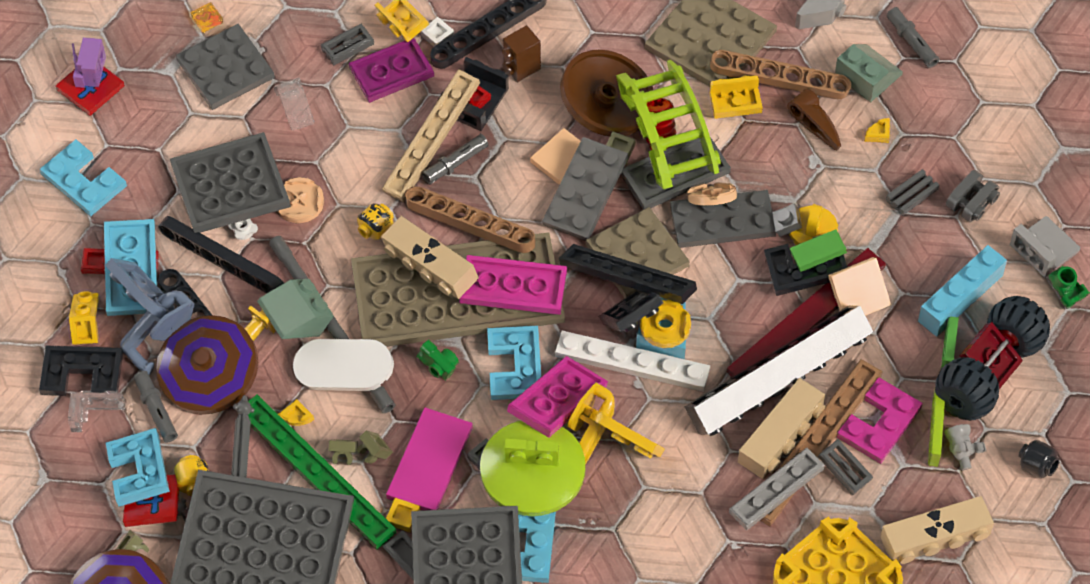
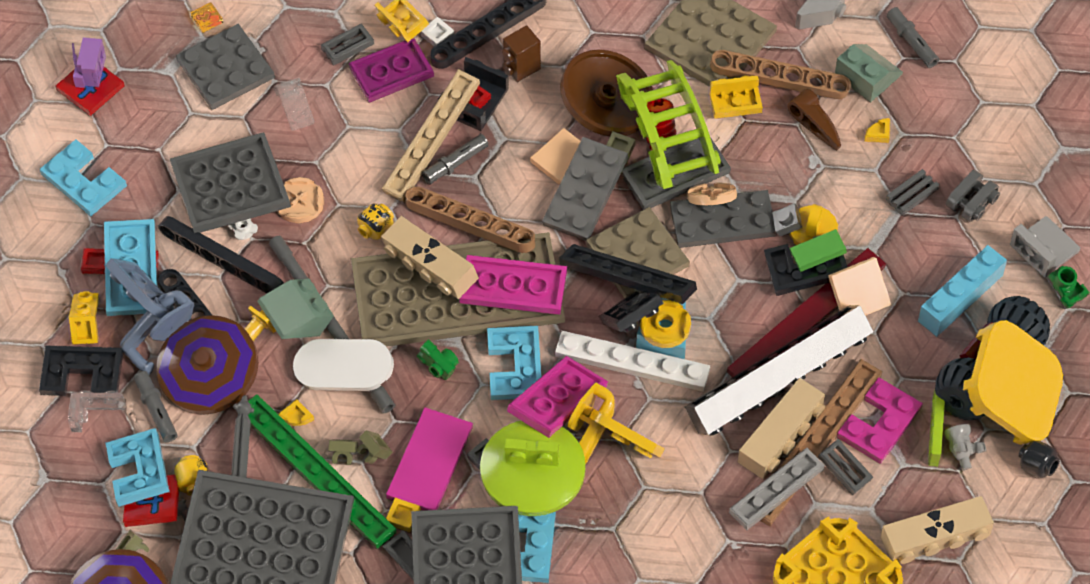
(949, 340): bright green tile -> none
(1015, 382): none -> yellow tile

